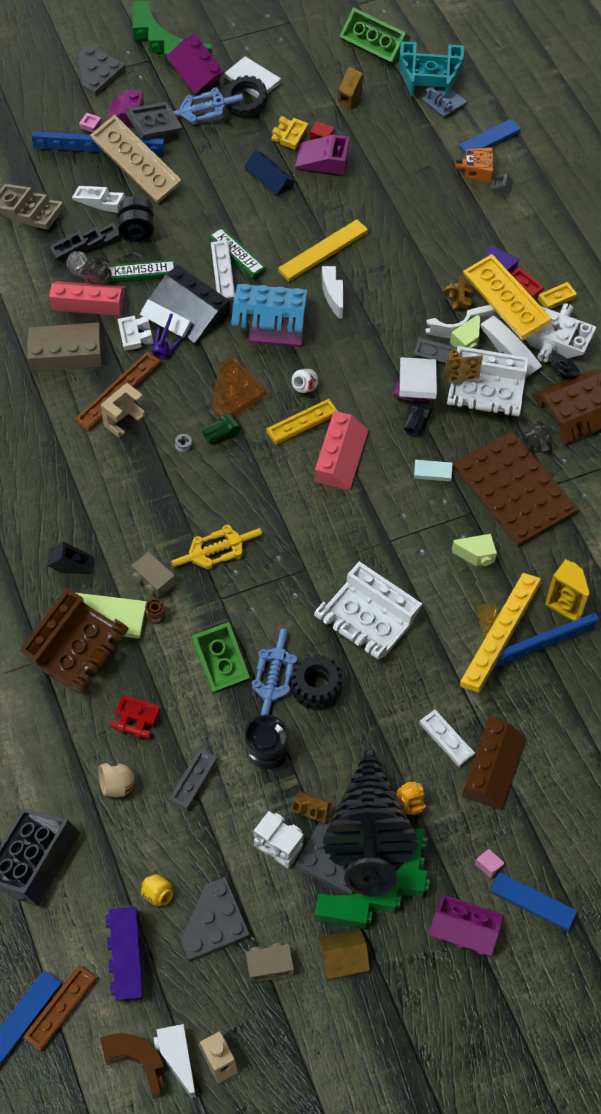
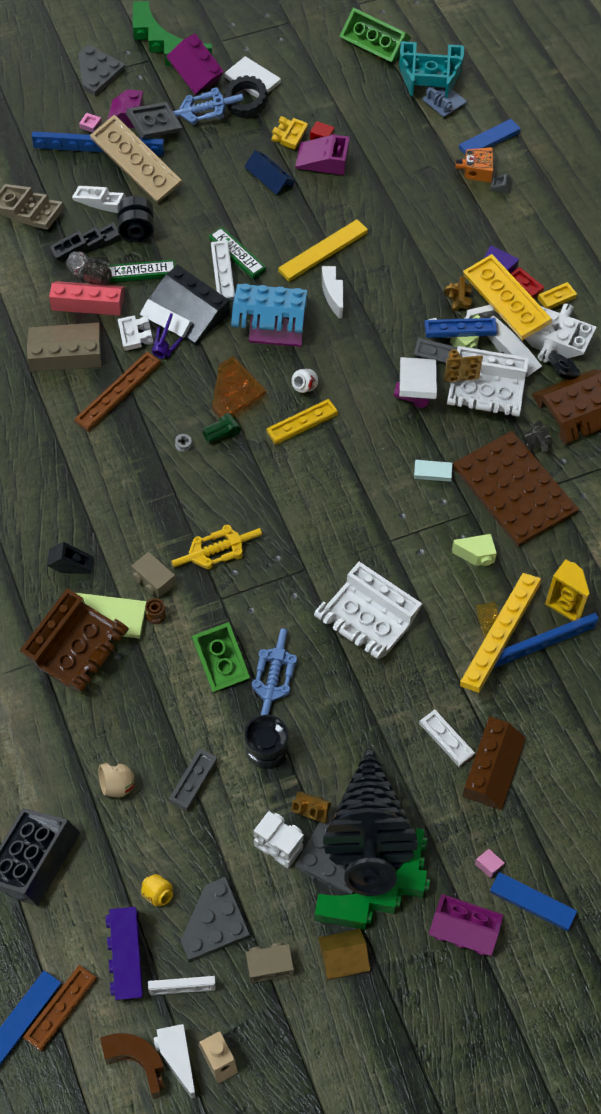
(120, 405): tan panel -> none
(137, 711): red plate -> none
(181, 985): none -> white tile
(316, 668): black tyre -> none
(341, 451): coral slope -> none
(351, 88): pearl gold slope -> none
(411, 798): light orange piece -> none
(418, 415): black piece -> none
(460, 327): none -> blue tile

